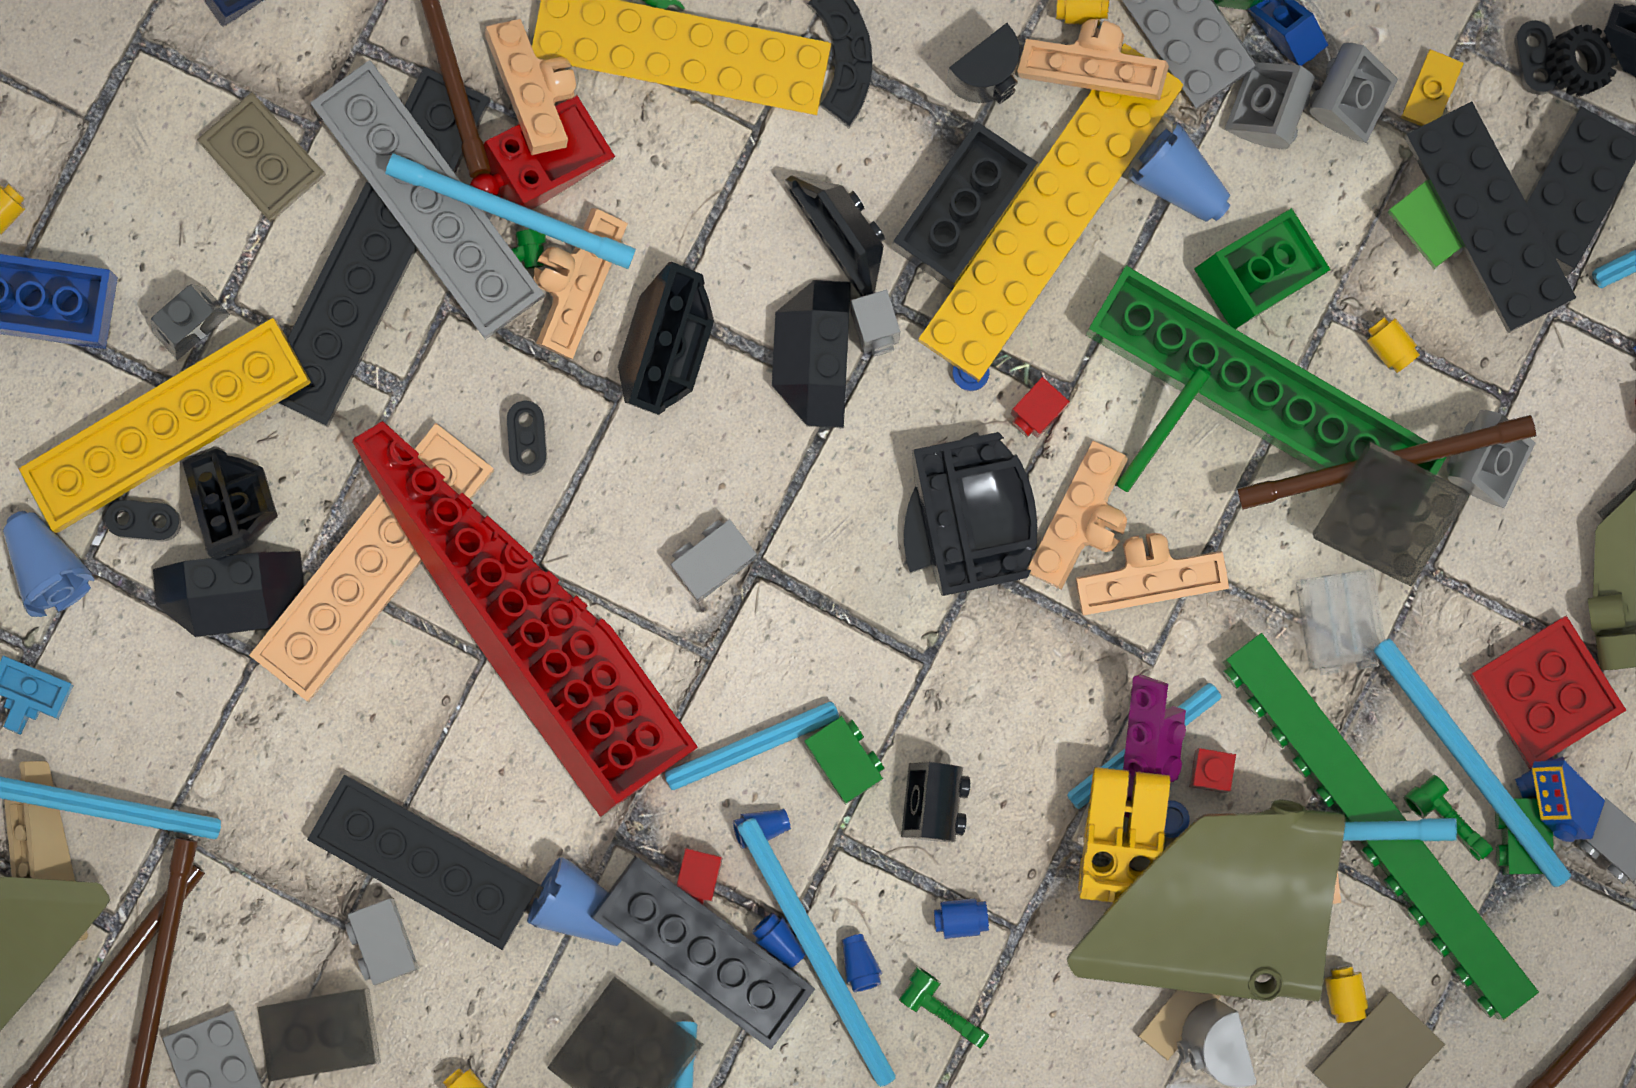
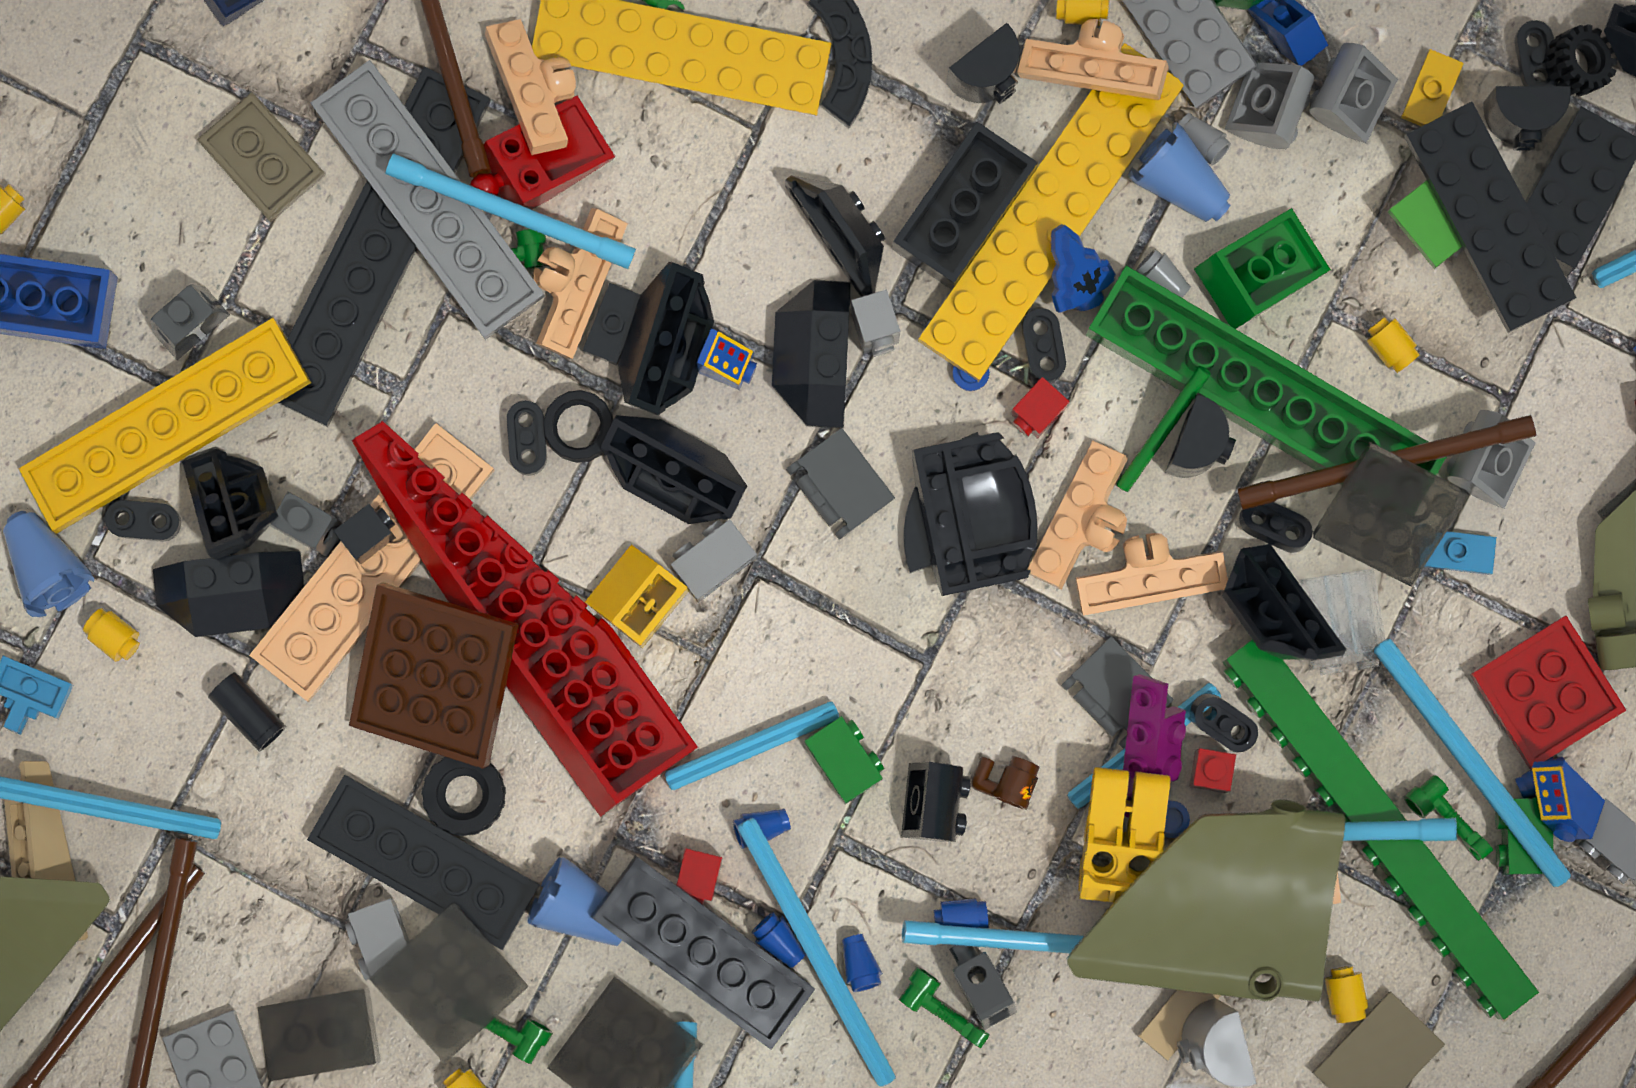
(111, 635): none -> yellow brick
(247, 711): none -> black pin
(307, 524): none -> dark grey torso
(366, 532): none -> black brick
(433, 675): none -> reddish brown plate
(448, 982): none -> clear smoke plate
(463, 823): none -> black tyre
(526, 1041): none -> green brick
(552, 416): none -> black tyre
(612, 324): none -> black plate
(637, 596): none -> yellow slope
(672, 469): none -> black wedge
(726, 360): none -> blue slope
(841, 483): none -> dark grey piece
(933, 934): none -> medium azure piece
(989, 998): none -> dark grey torso
(1015, 783): none -> reddish brown piece
(1044, 346): none -> black plate
(1078, 272): none -> blue rock
(1108, 686): none -> dark grey piece
(1162, 271): none -> light grey cone
(1201, 440): none -> black brick
(1208, 139): none -> light grey cone
(1221, 722): none -> black plate
(1275, 523): none -> black plate
(1277, 608): none -> black wedge
(1464, 553): none -> dark azure plate
(1525, 113): none -> black brick

